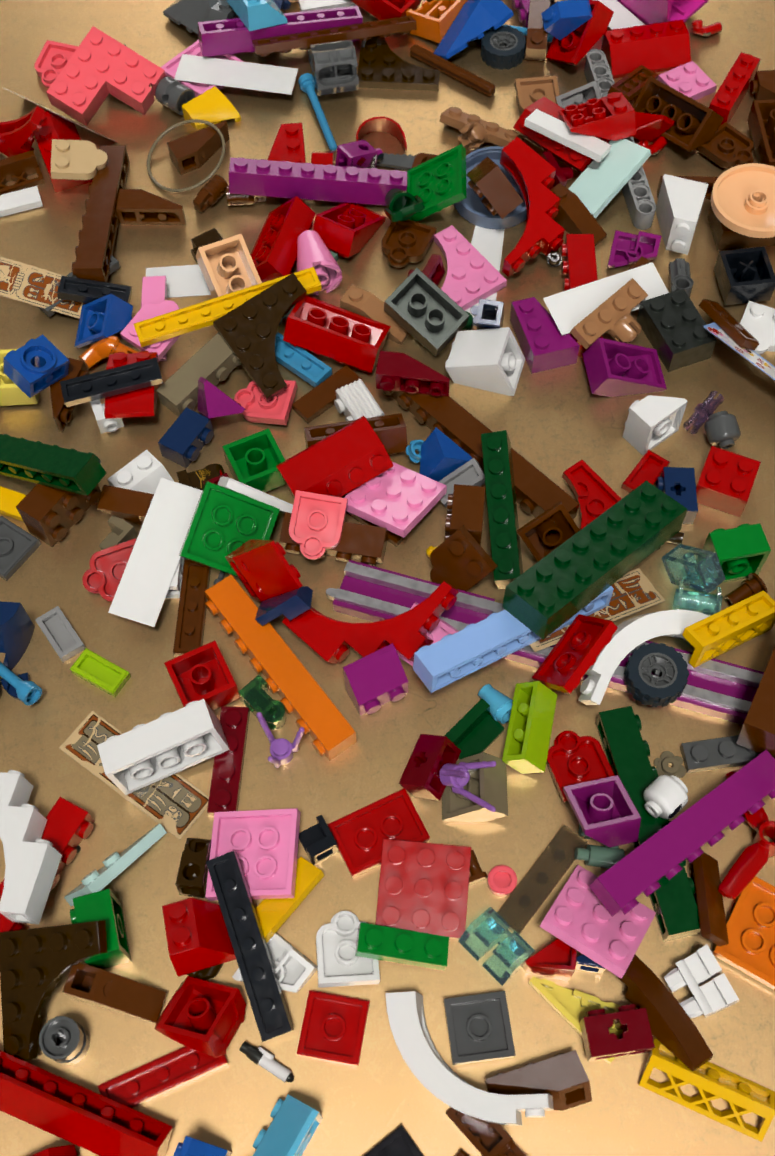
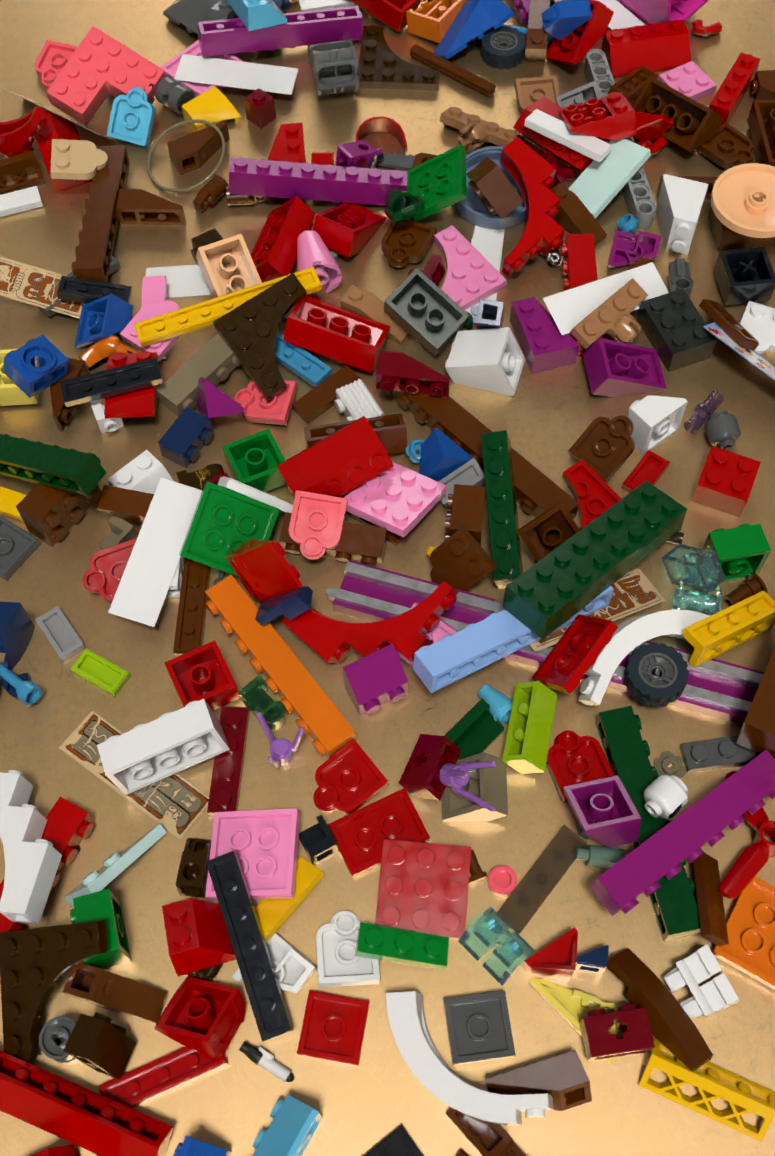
(100, 1045): none -> dark brown brick
(132, 118): none -> medium azure plate
(260, 108): none -> dark red brick
(307, 85): dark azure piece -> none
(347, 780): none -> red plate
(360, 31): reddish brown plate -> none
(590, 929): bright pink plate -> none
(605, 445): none -> reddish brown plate
(627, 223): none -> dark azure plate
(681, 486): dark blue brick -> none

